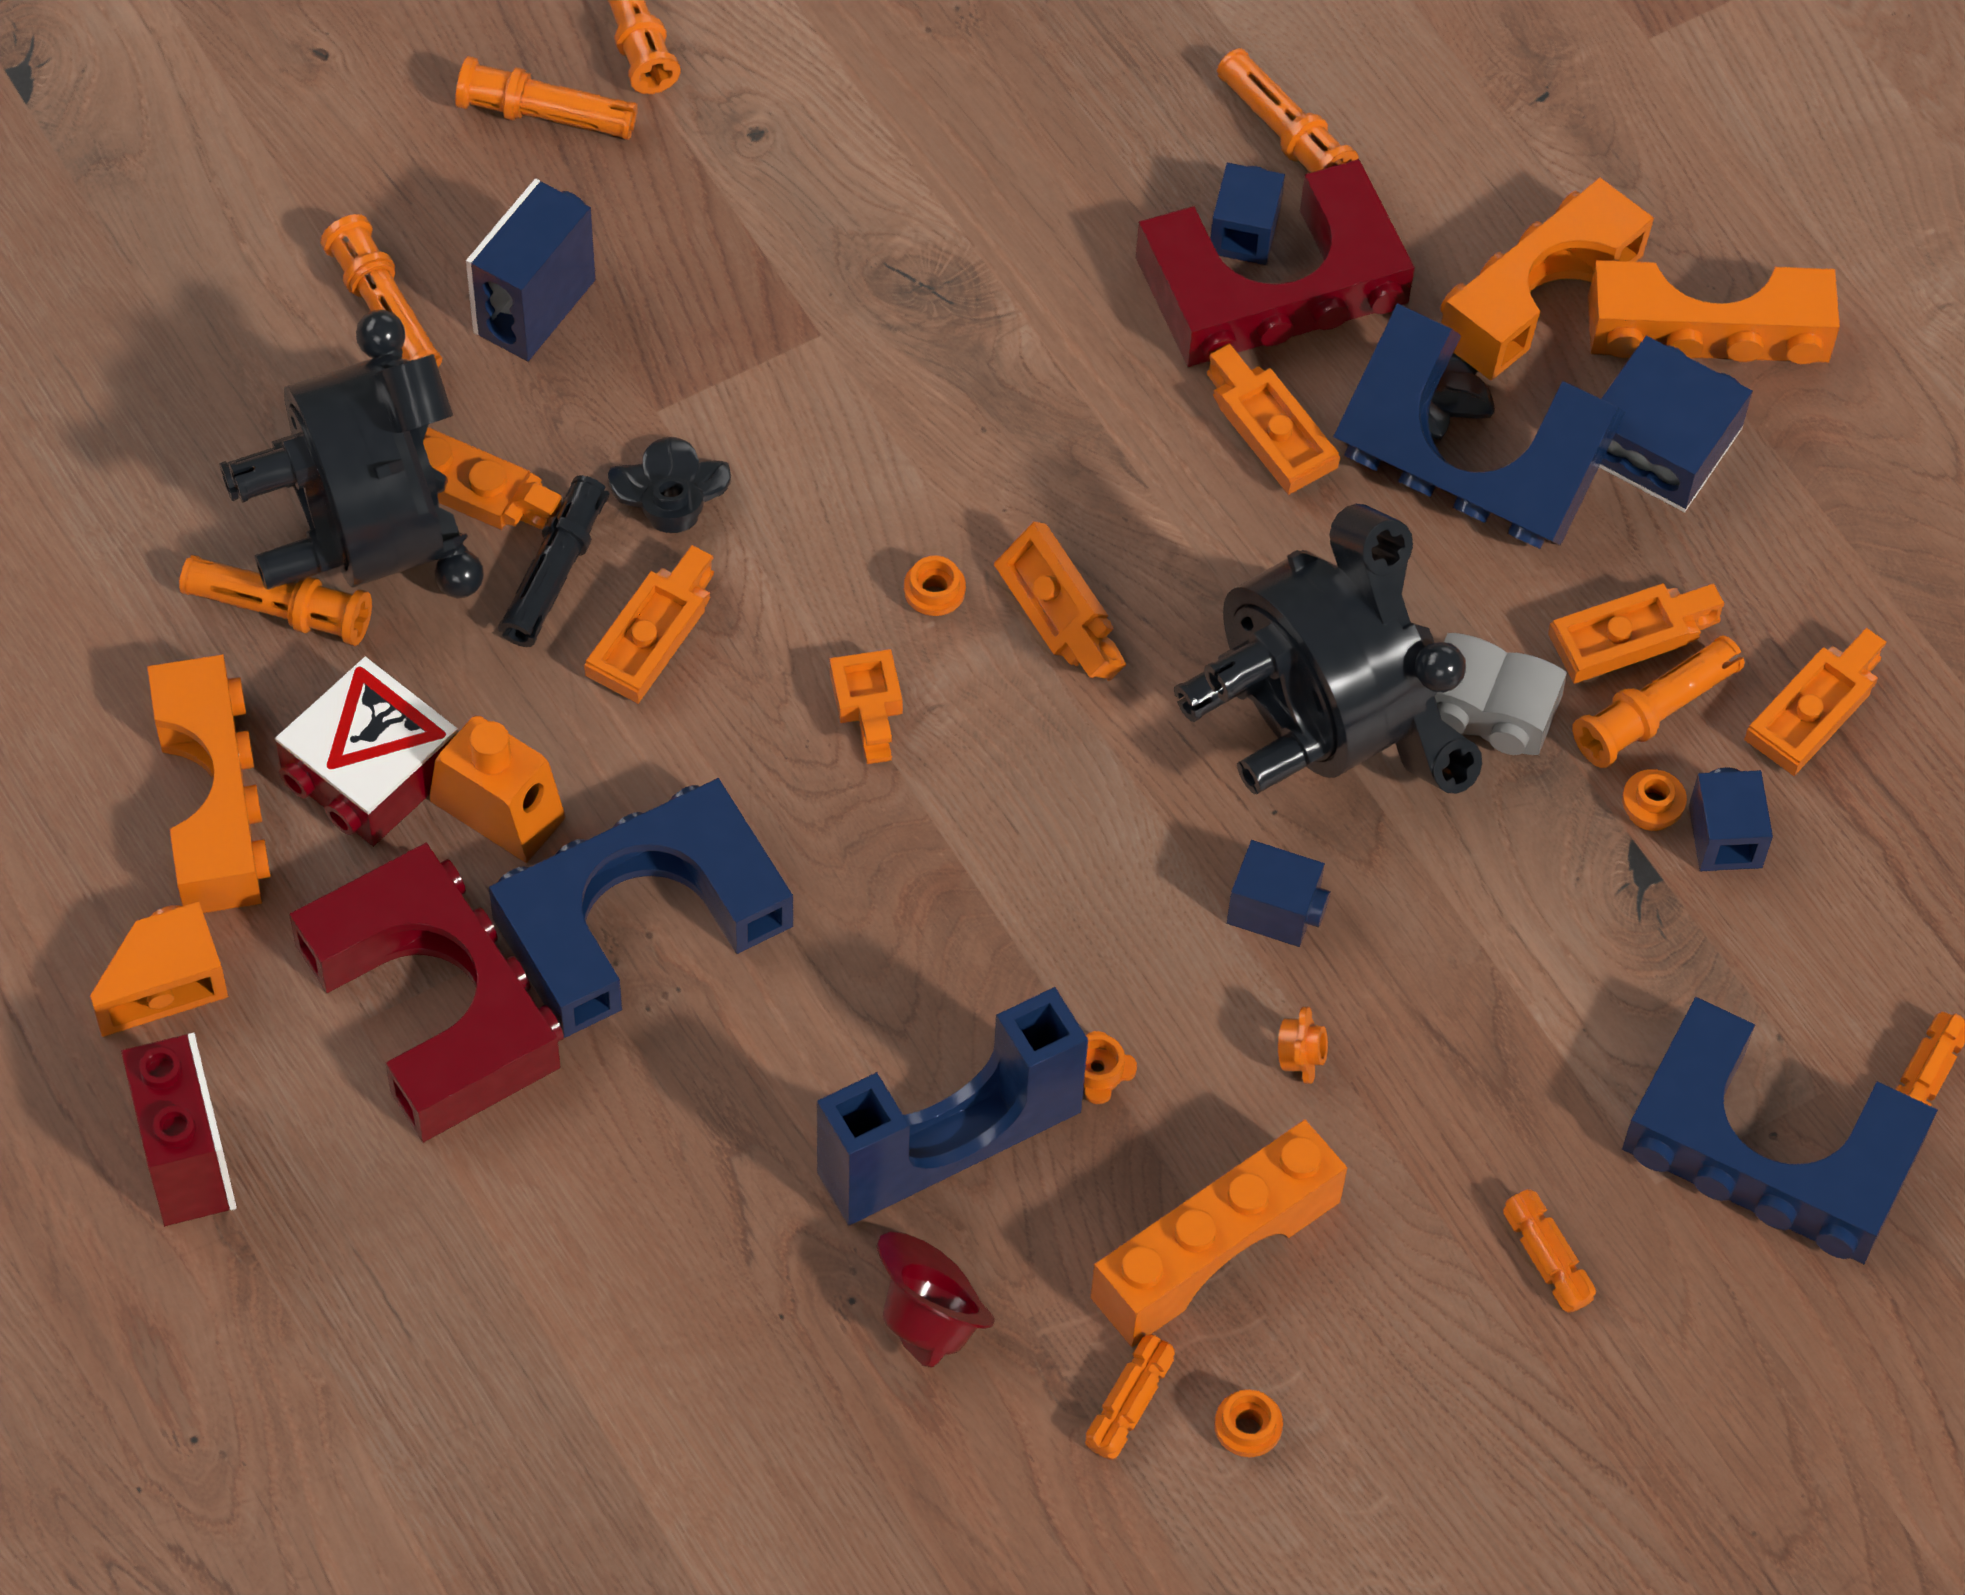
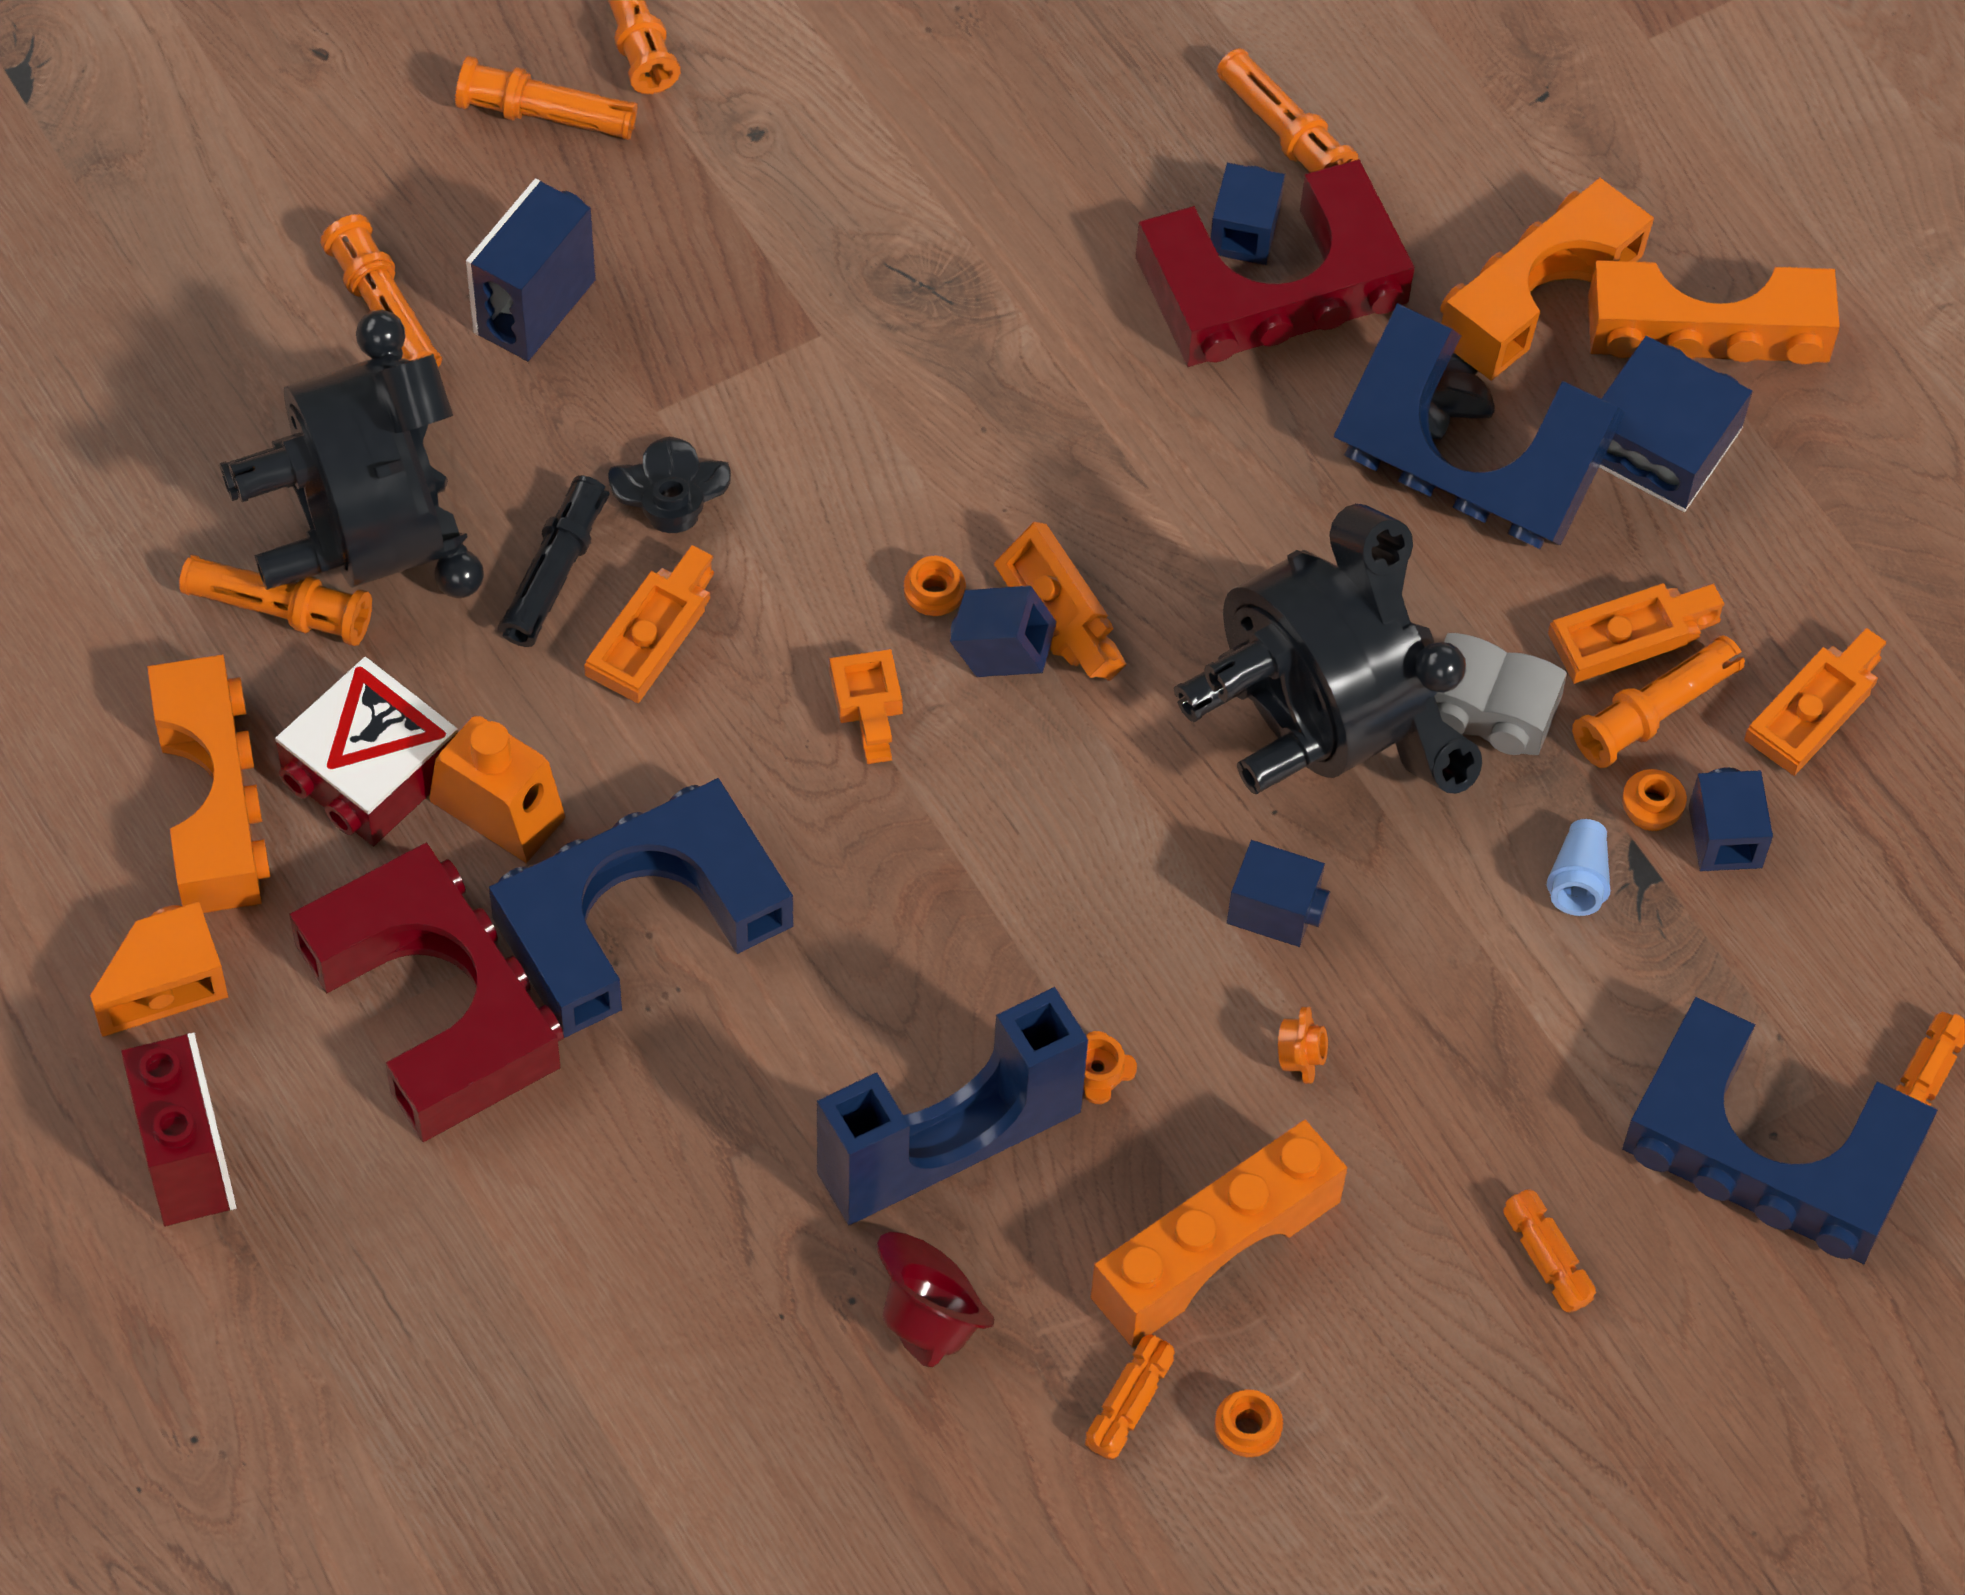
(488, 485): orange hinge -> none
(1003, 631): none -> dark blue brick
(1271, 421): orange hinge -> none
(1581, 870): none -> light blue cone

